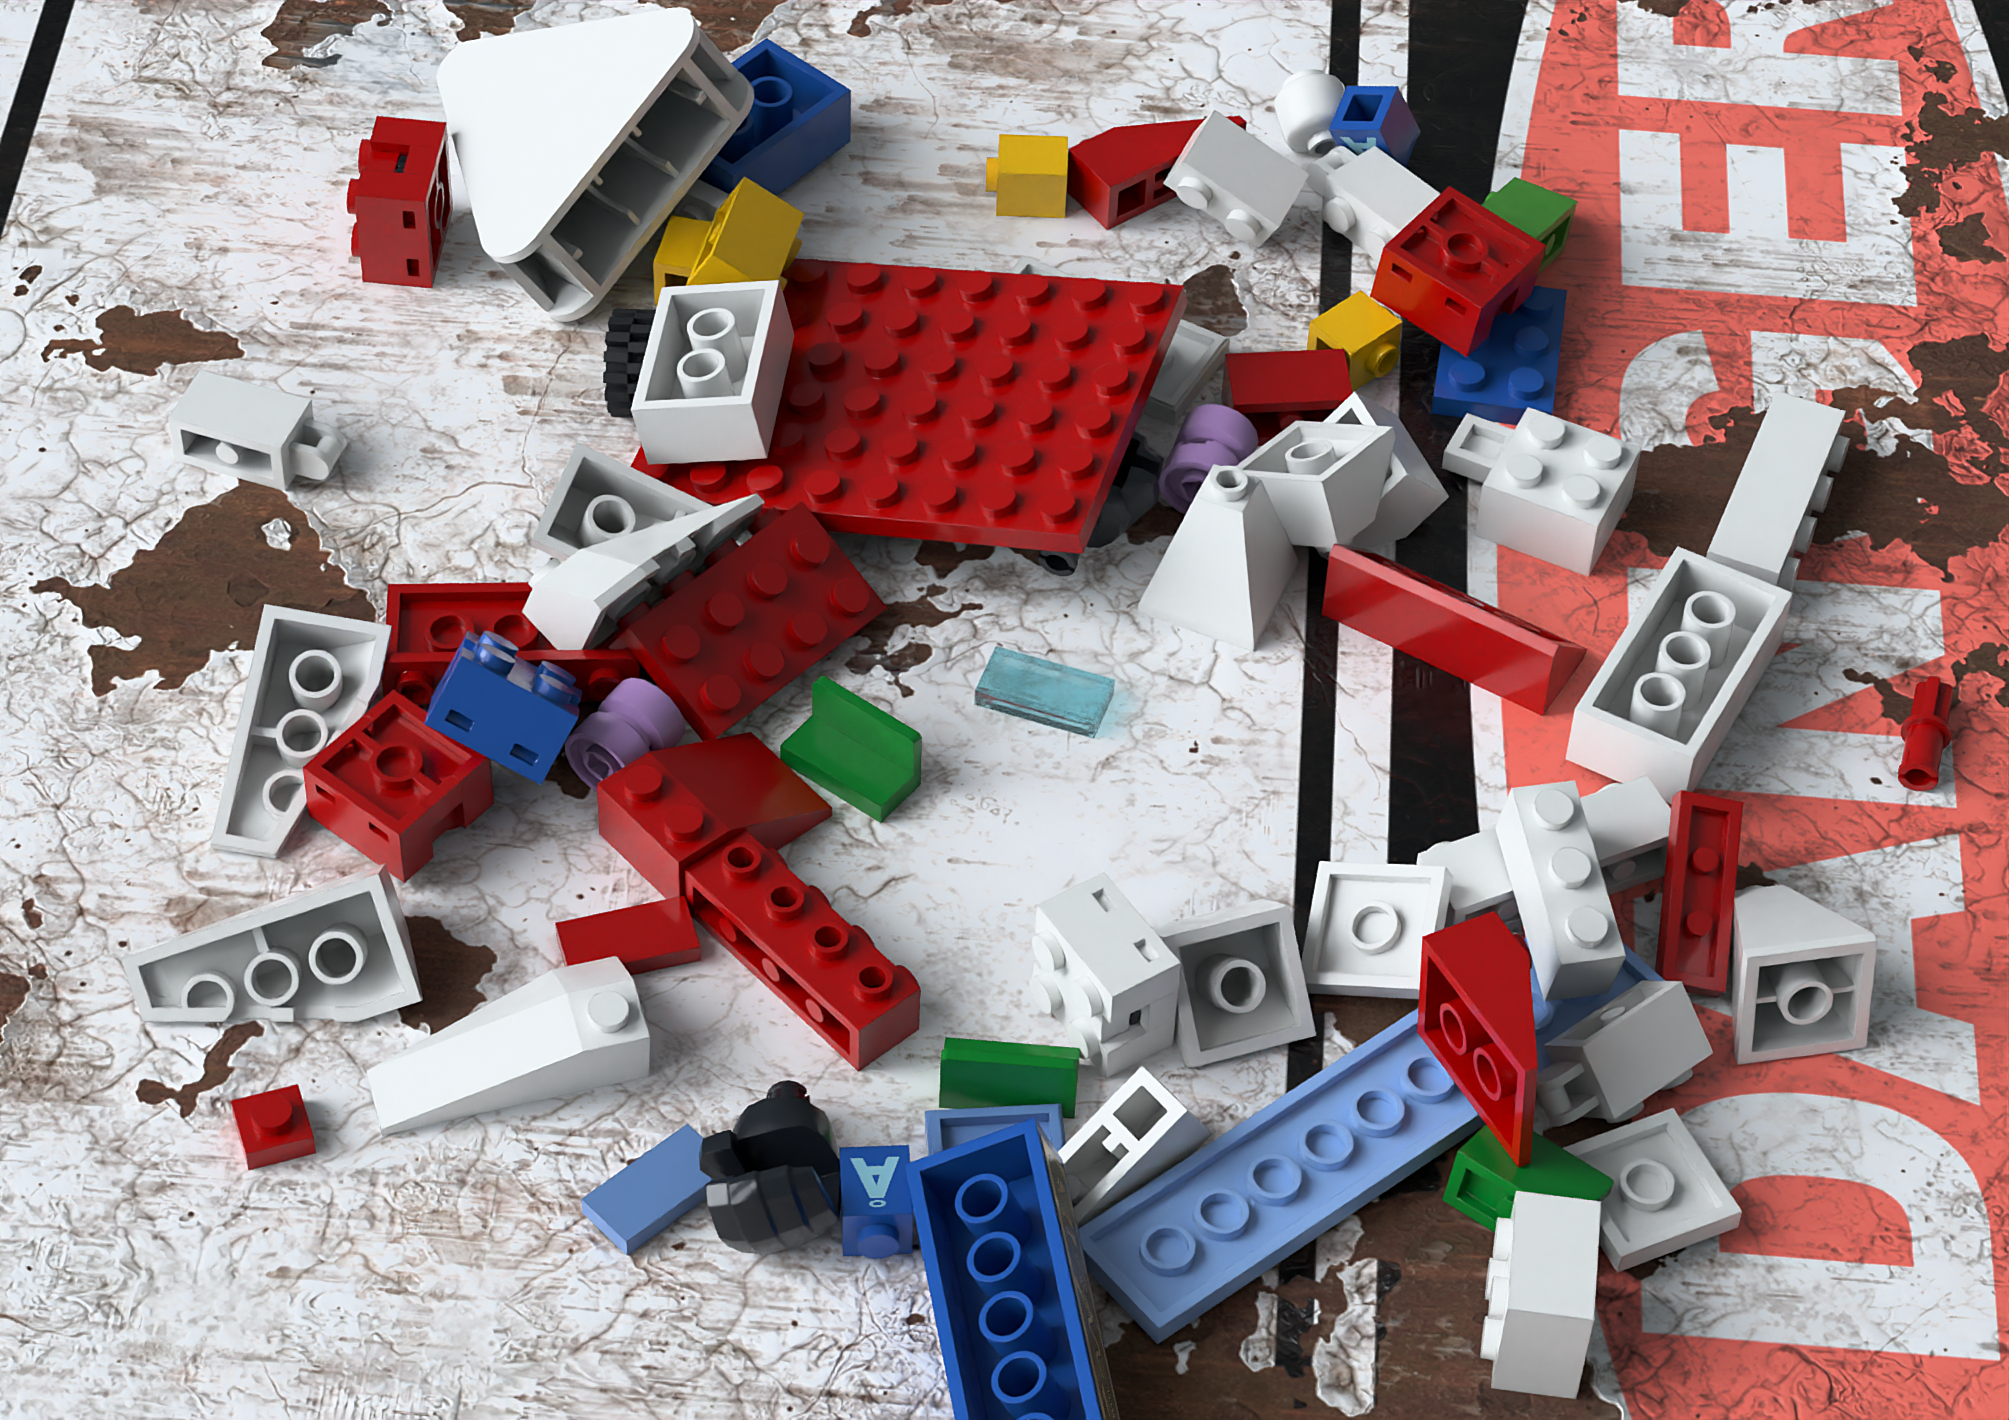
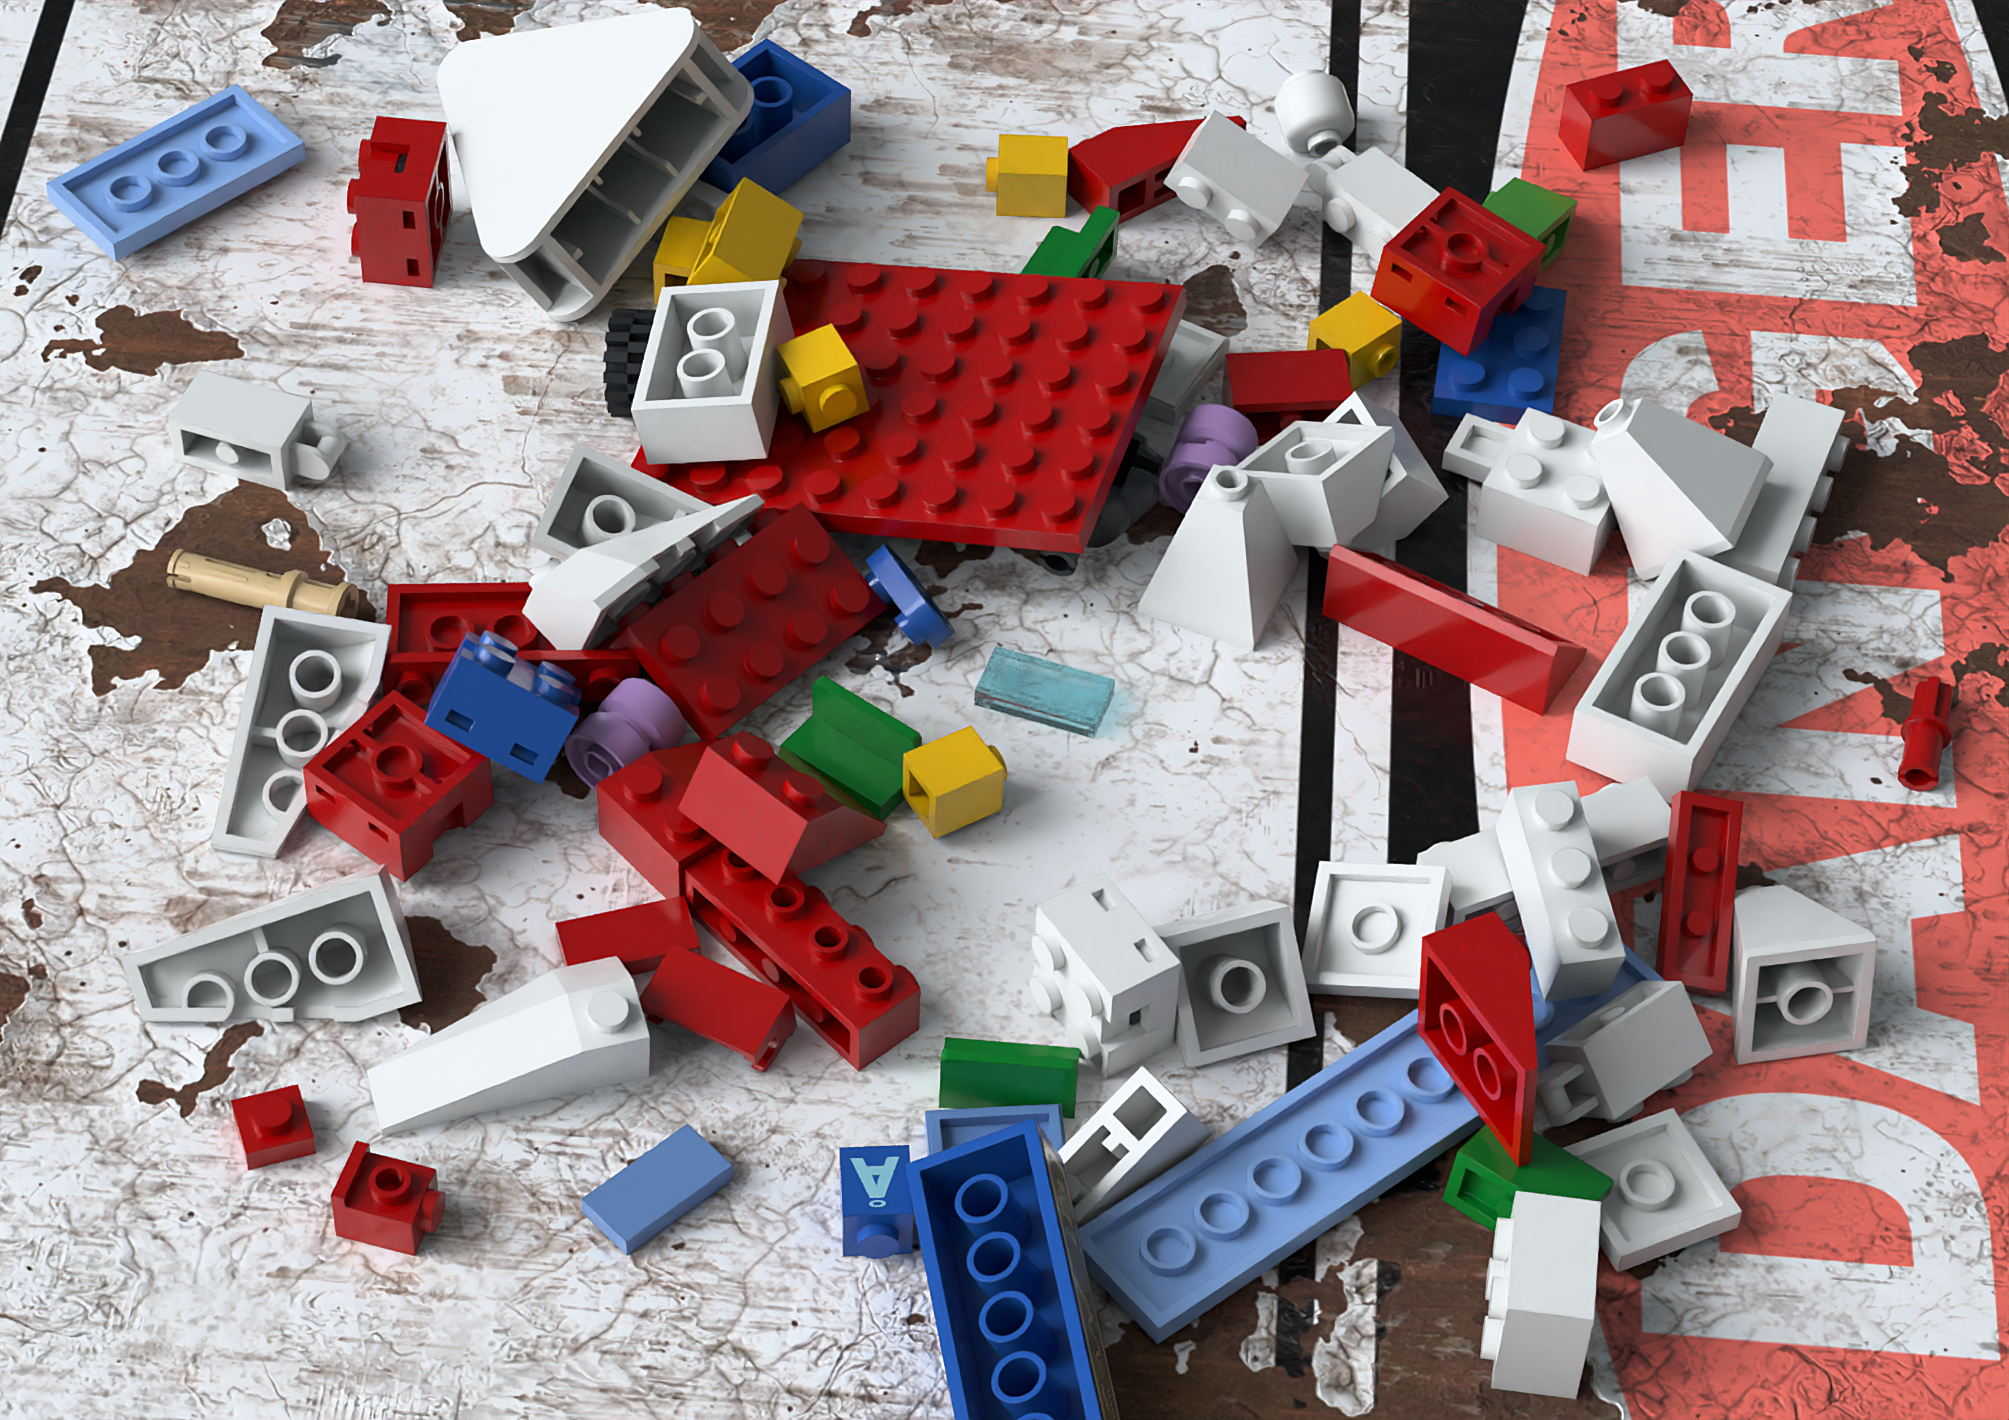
(175, 172): none -> light blue plate
(258, 587): none -> tan pin
(386, 1201): none -> red brick
(720, 1005): none -> red hinge
(773, 1174): black piece -> none
(774, 808): none -> red slope
(821, 379): none -> yellow brick
(896, 582): none -> blue plate
(954, 781): none -> yellow brick
(1078, 254): none -> green panel
(1375, 118): blue brick -> none
(1625, 115): none -> red brick
(1674, 482): none -> white slope

